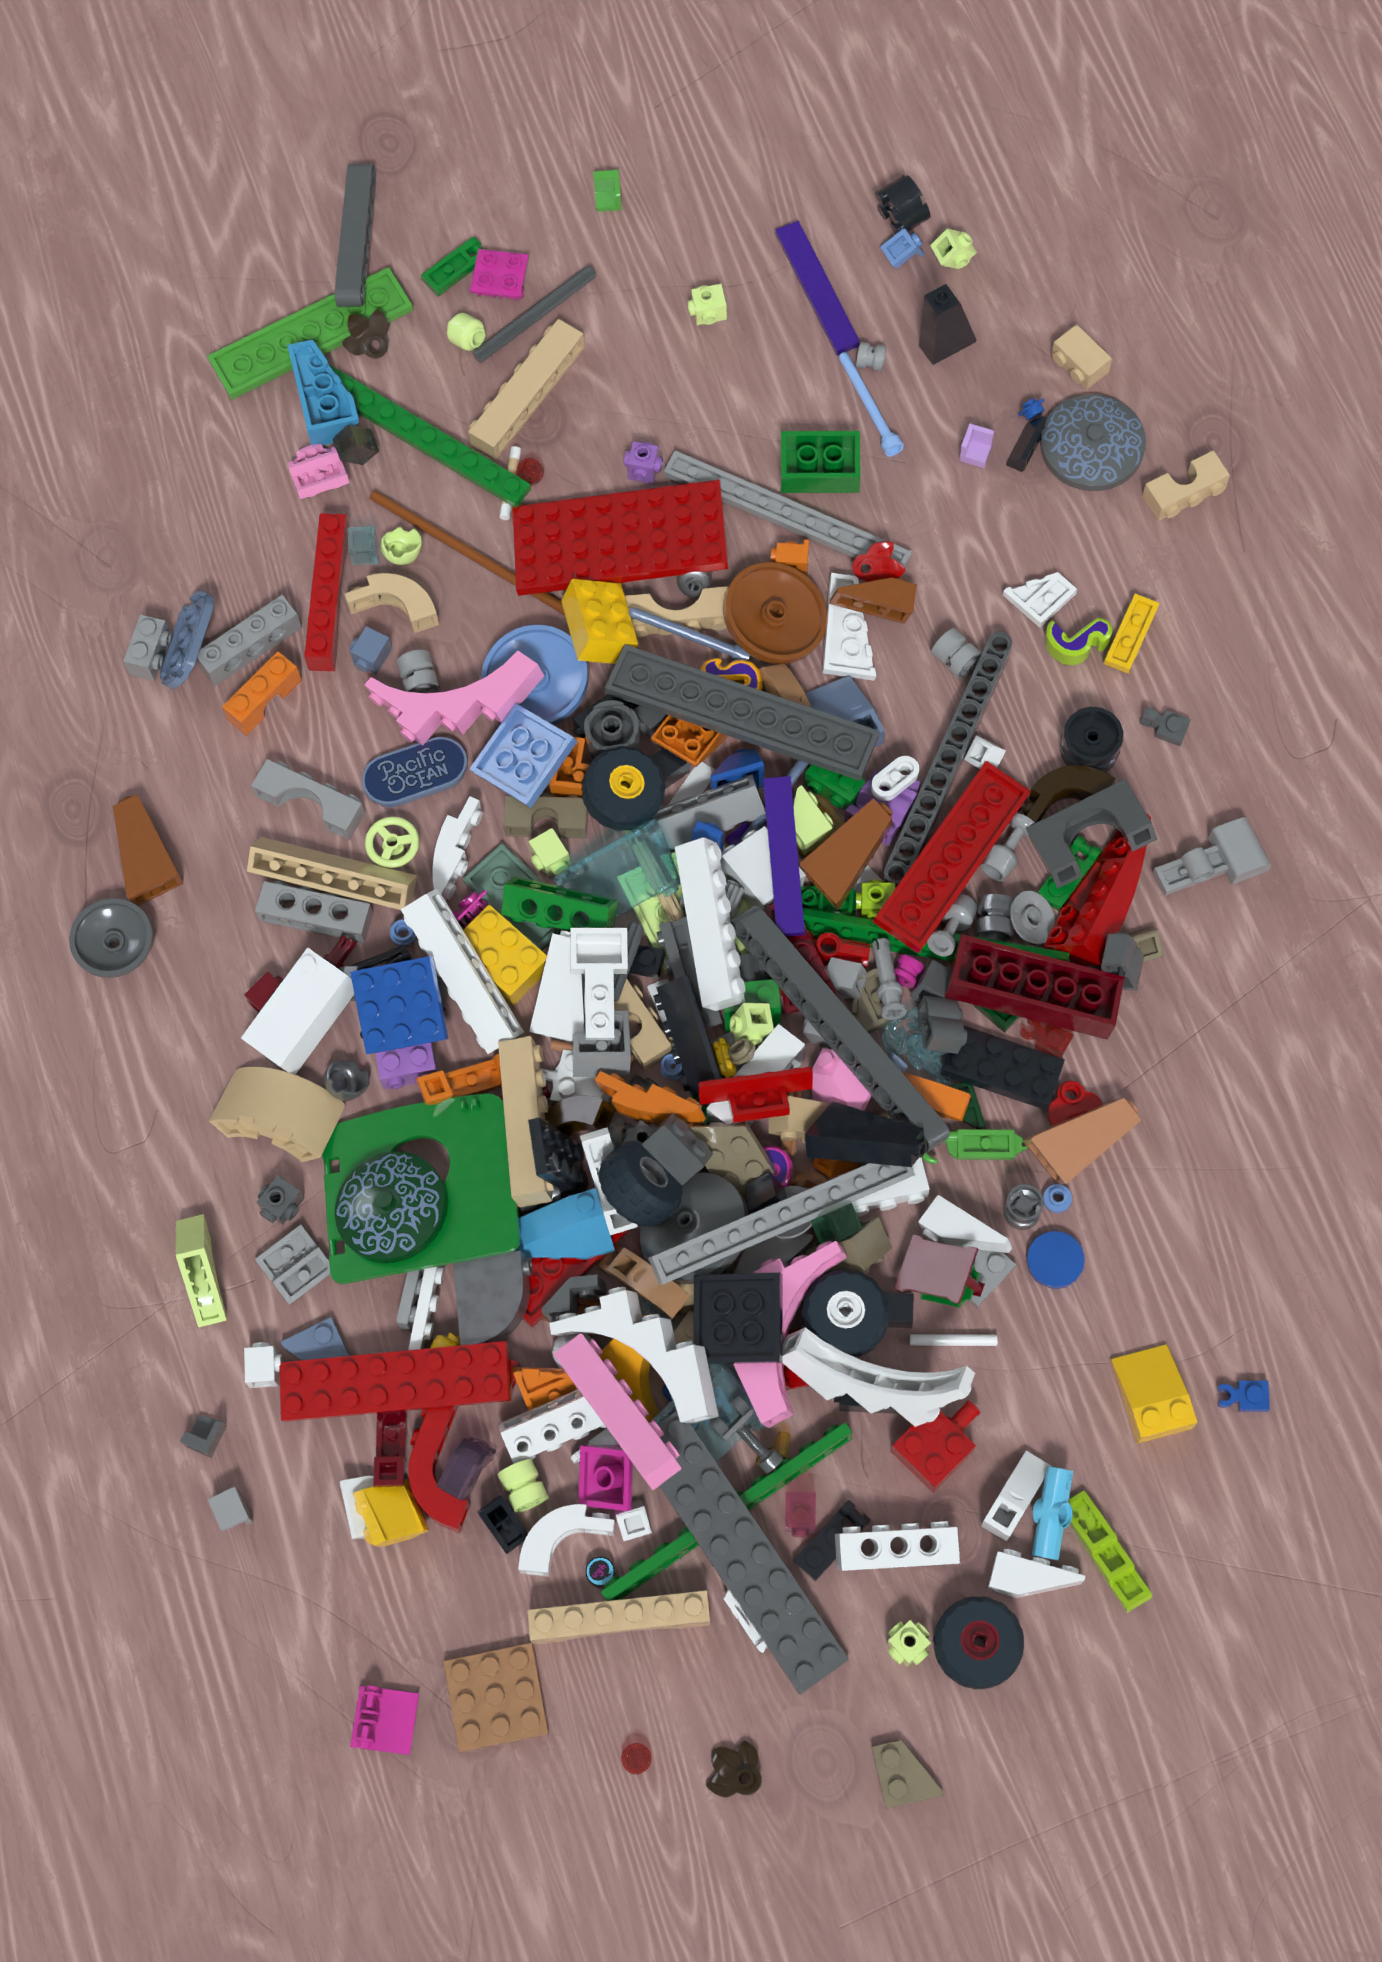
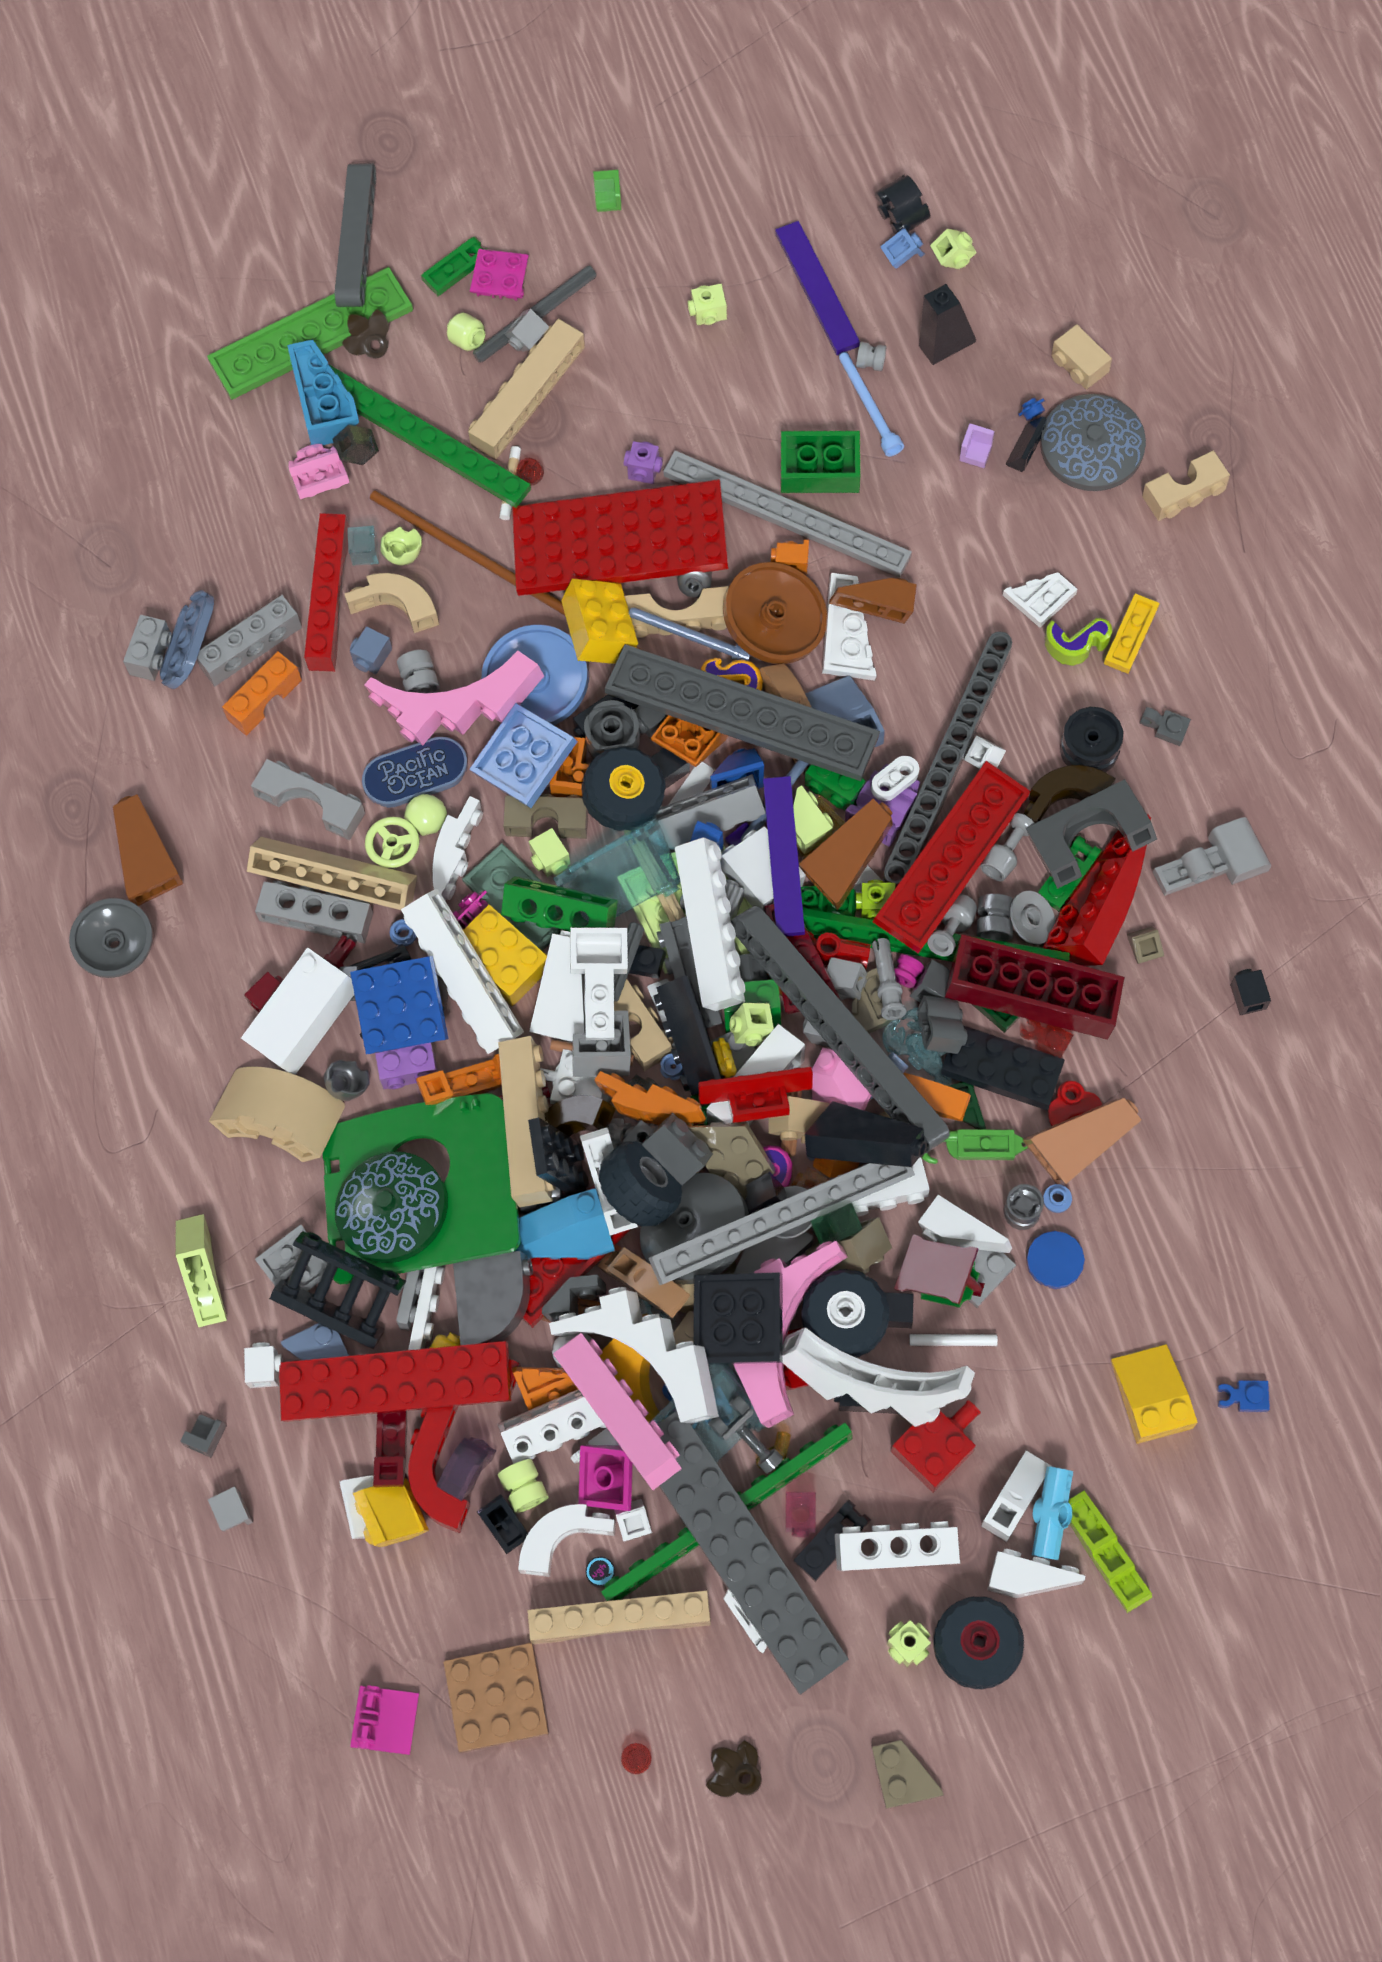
(279, 1201): dark grey brick -> none
(315, 1304): none -> black fence
(426, 814): none -> yellowish green hair
(526, 330): none -> light grey brick
(741, 1051): dark tan plate -> none
(881, 563): red plate -> none
(953, 650): light grey wheel -> none
(1123, 959): dark grey brick -> none
(1250, 991): none -> black brick

